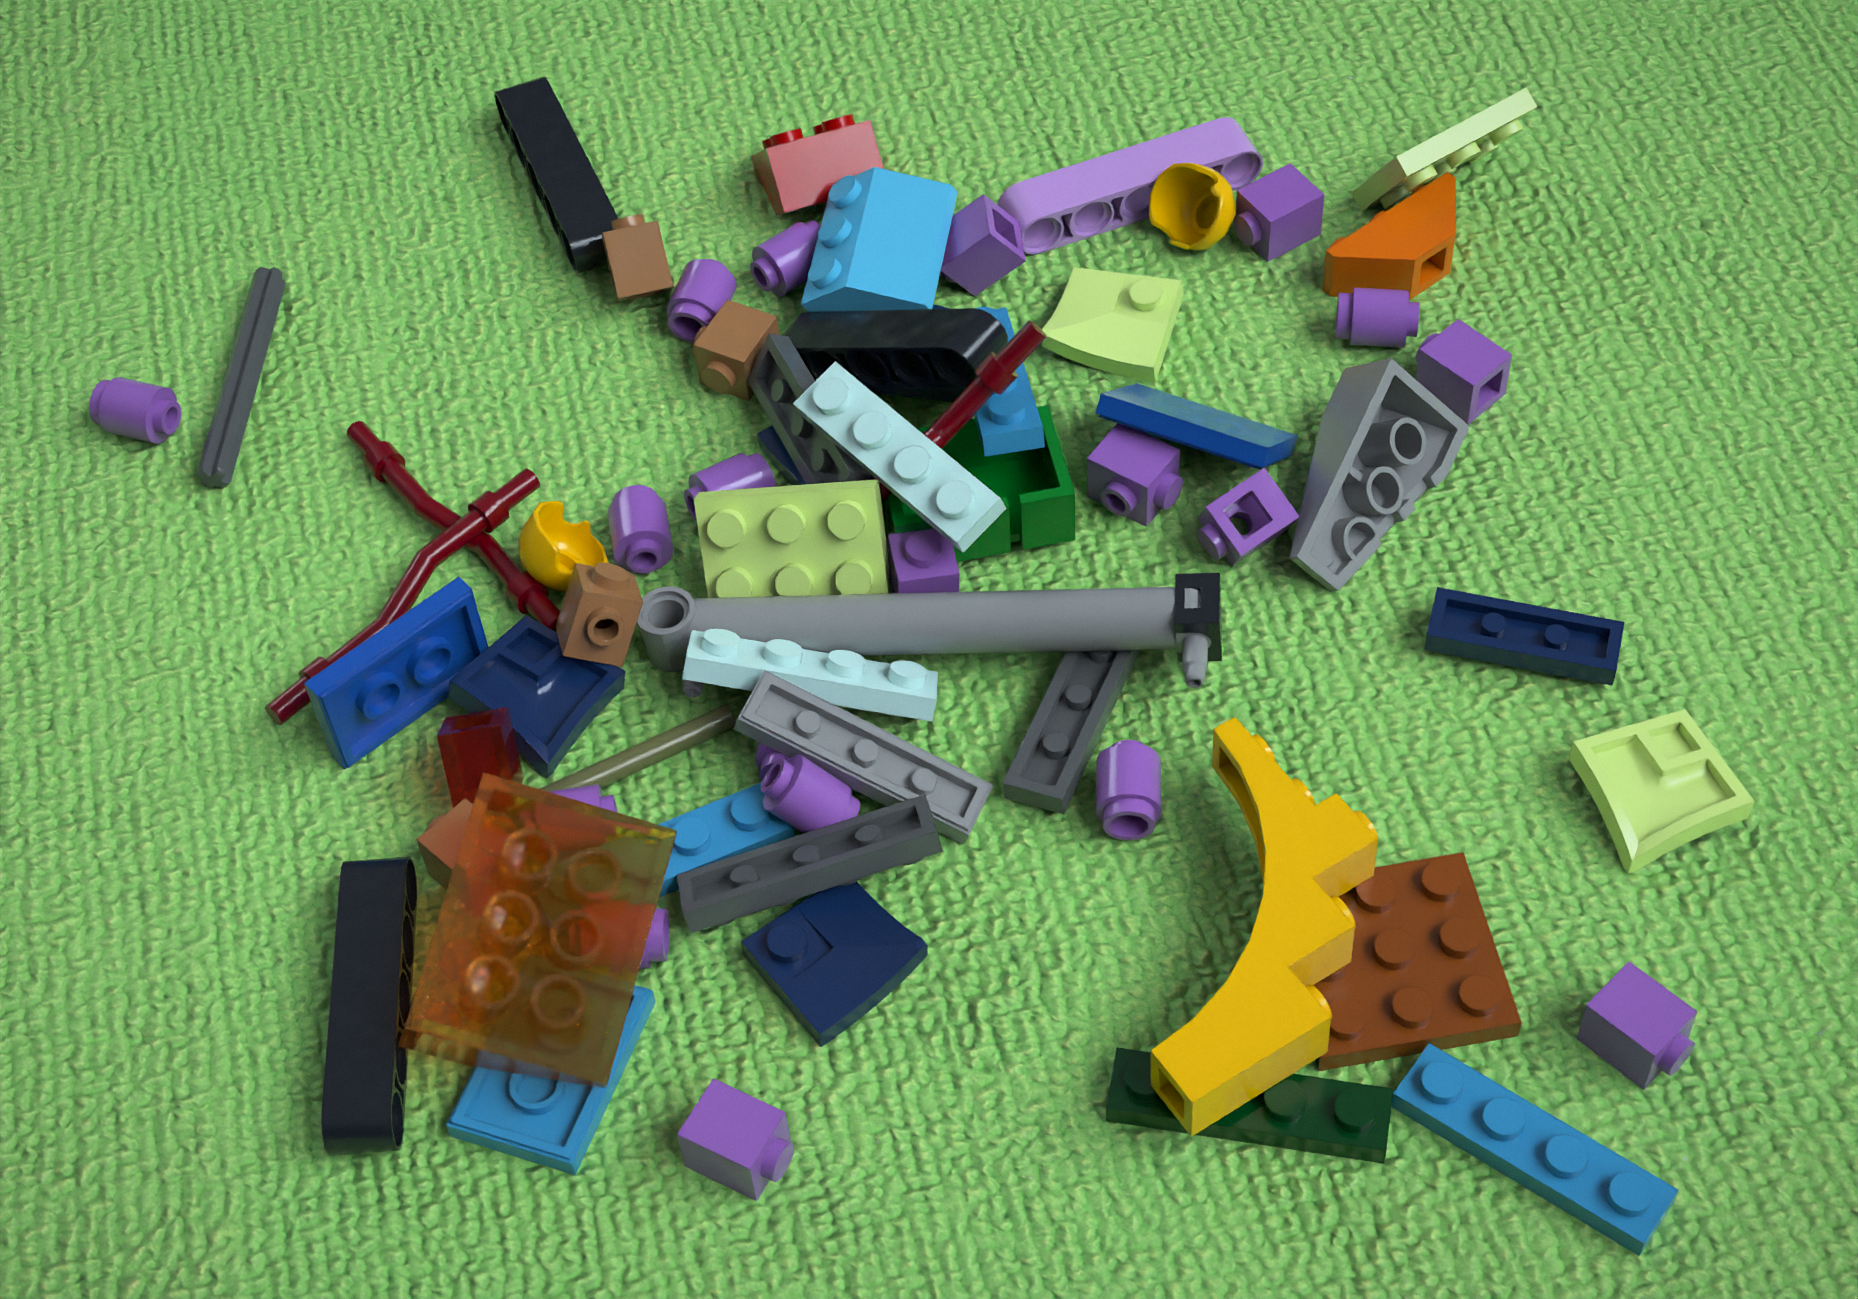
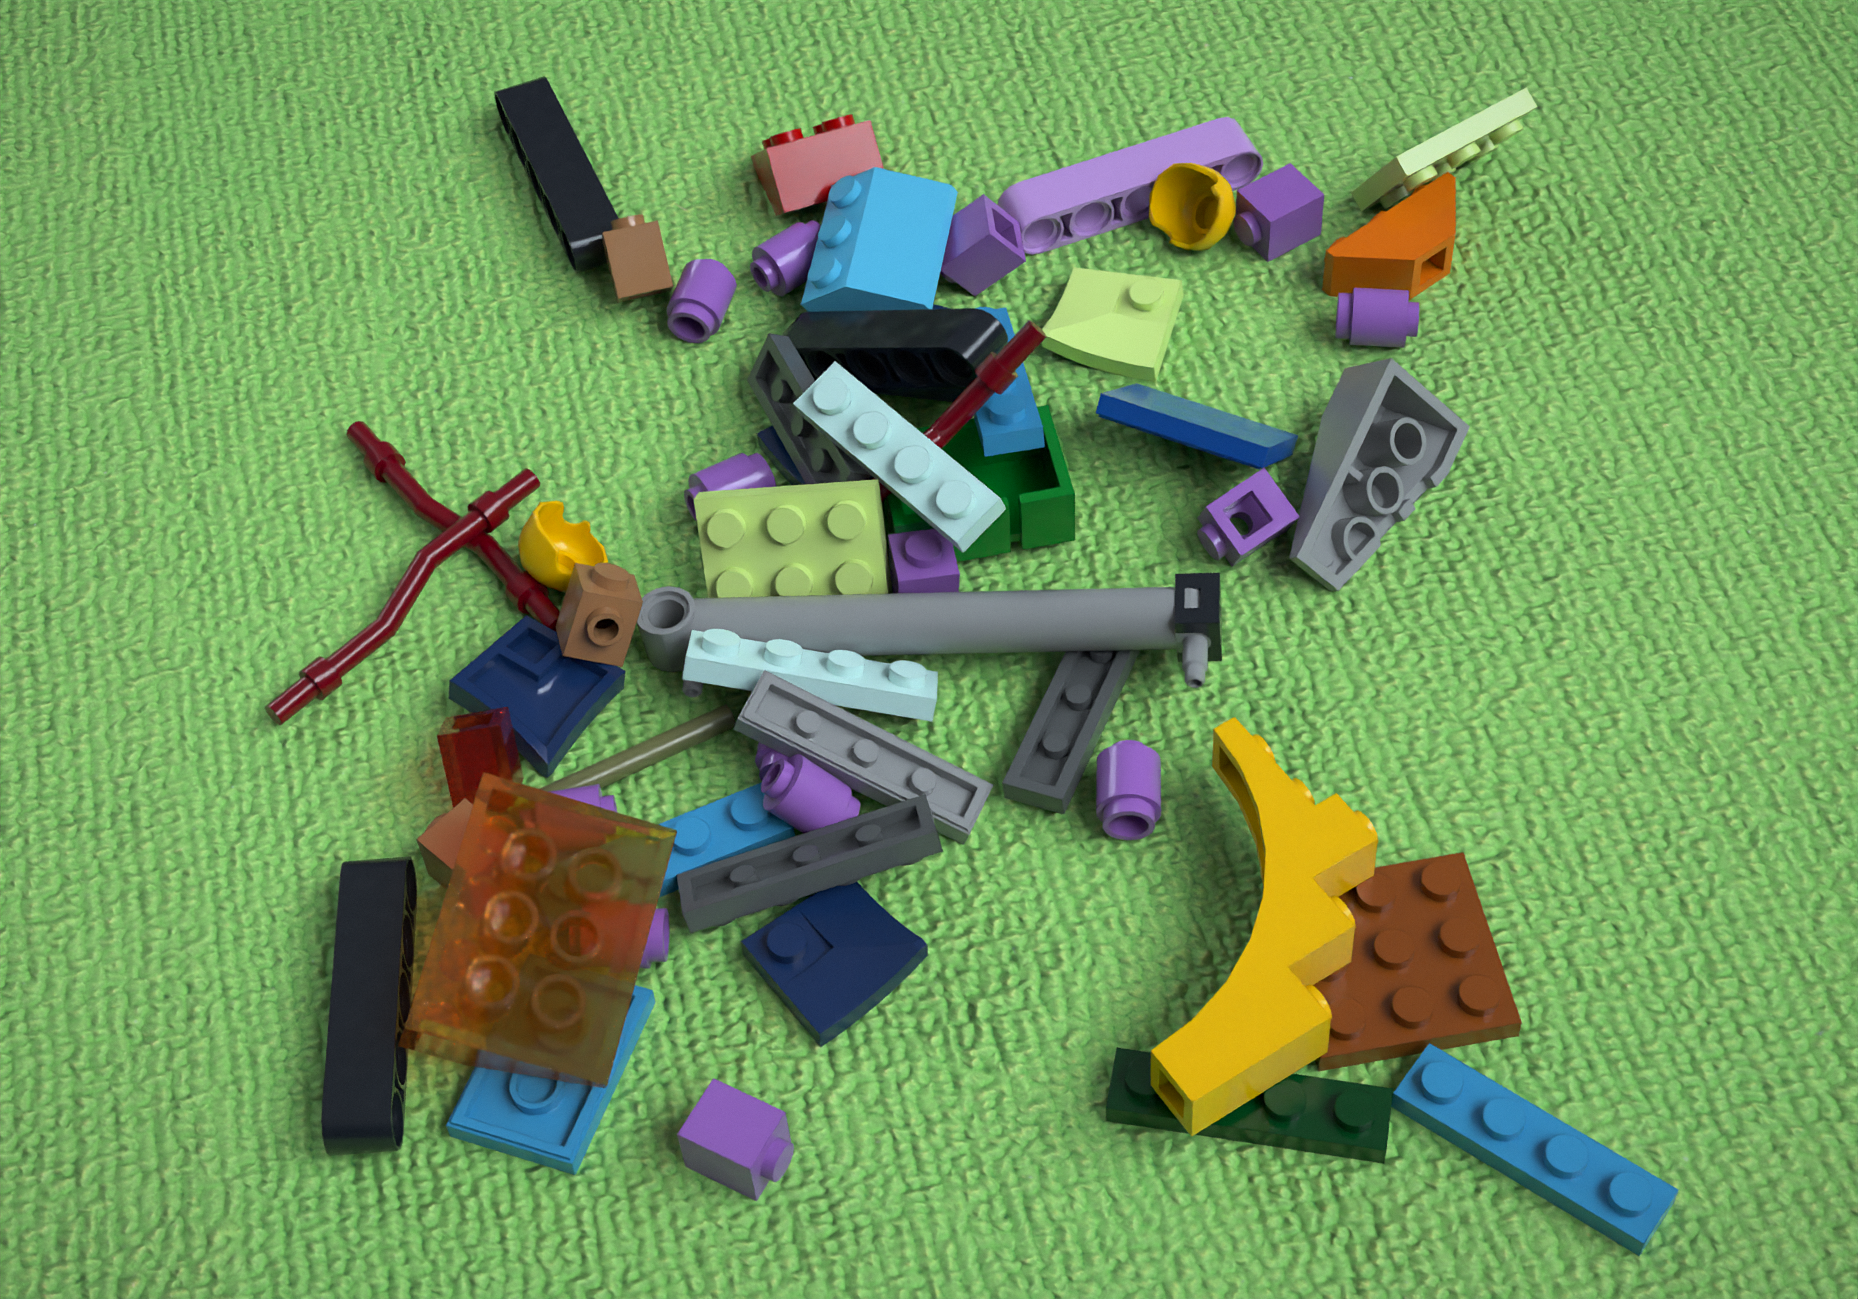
(135, 409): medium lavender brick -> none
(241, 378): dark grey axle -> none
(396, 673): blue tile -> none
(639, 530): medium lavender brick -> none
(730, 348): medium nougat brick -> none
(1134, 474): medium lavender brick -> none
(1463, 370): medium lavender brick -> none
(1524, 636): dark blue plate -> none
(1638, 1026): medium lavender brick -> none
(1658, 786): yellowish green plate -> none

